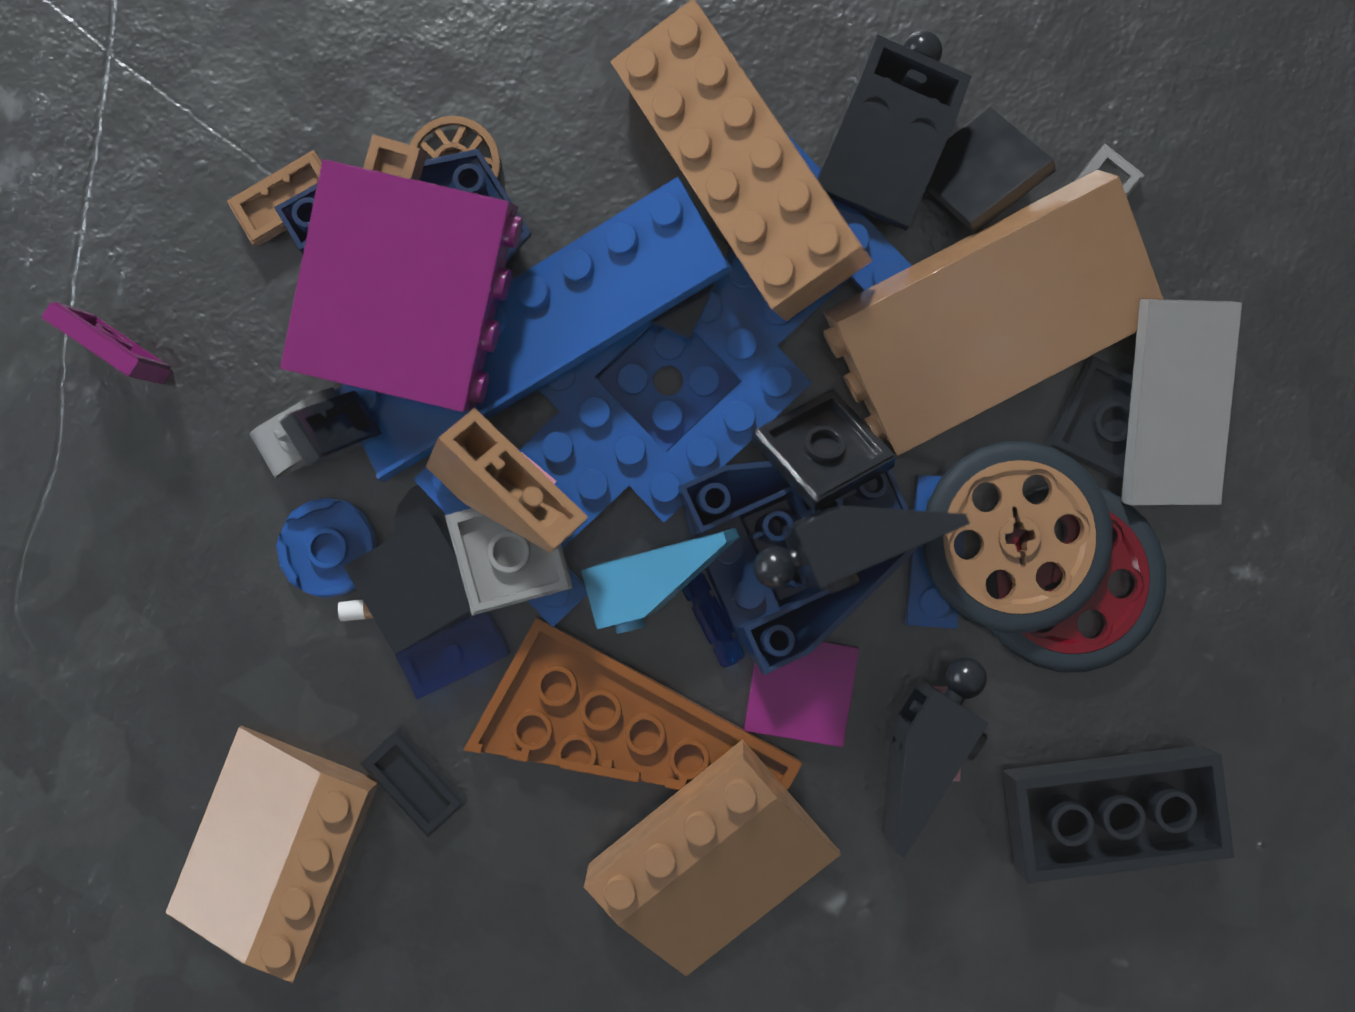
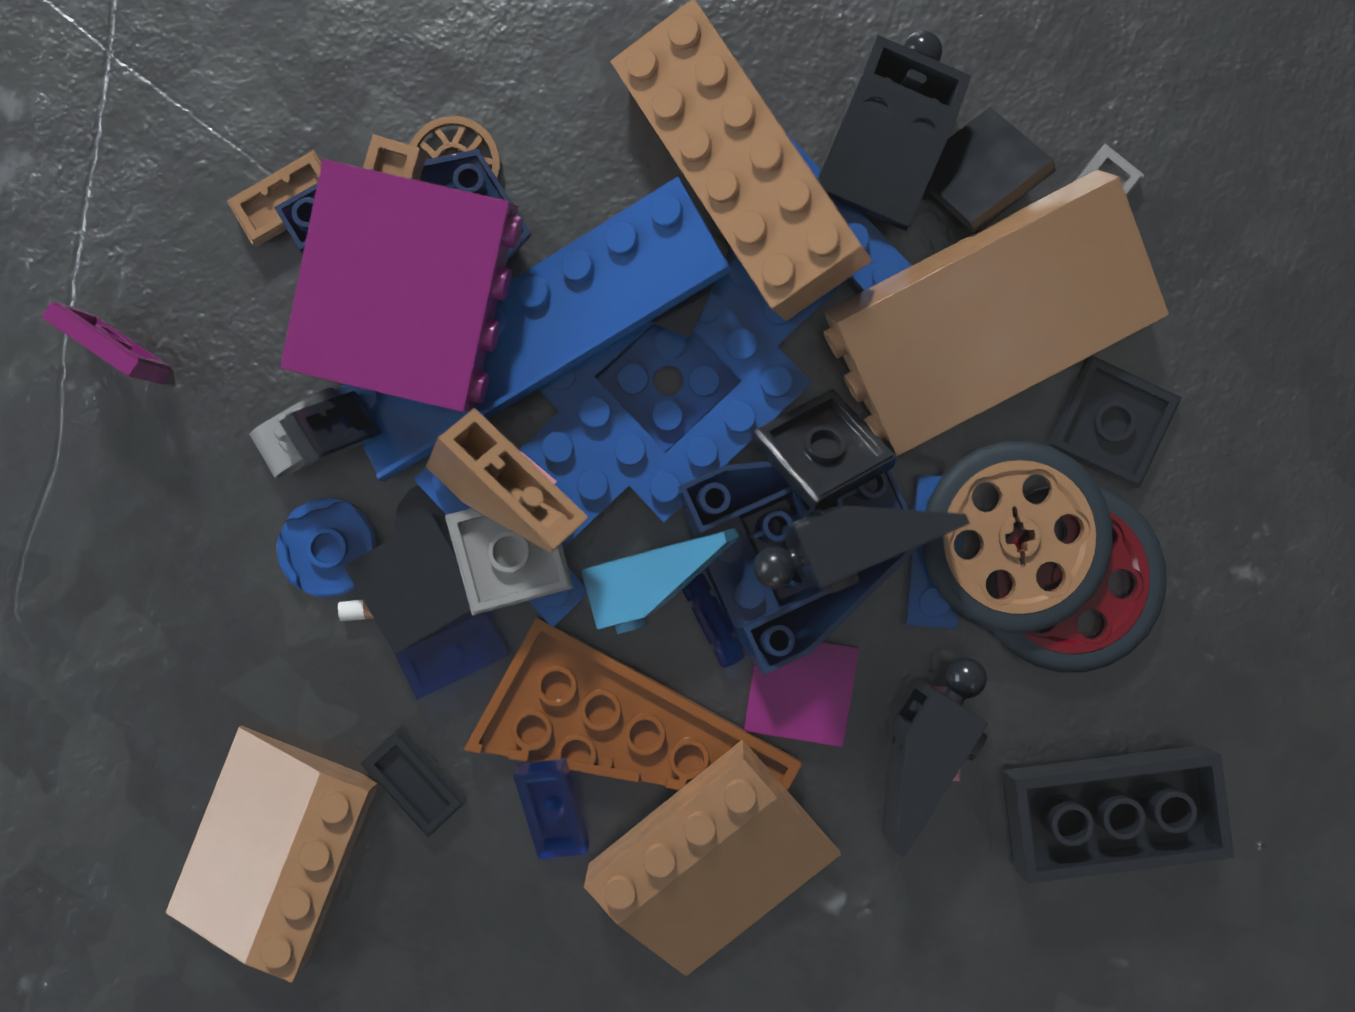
(551, 808): none -> clear blue plate
(1181, 402): light grey tile -> none

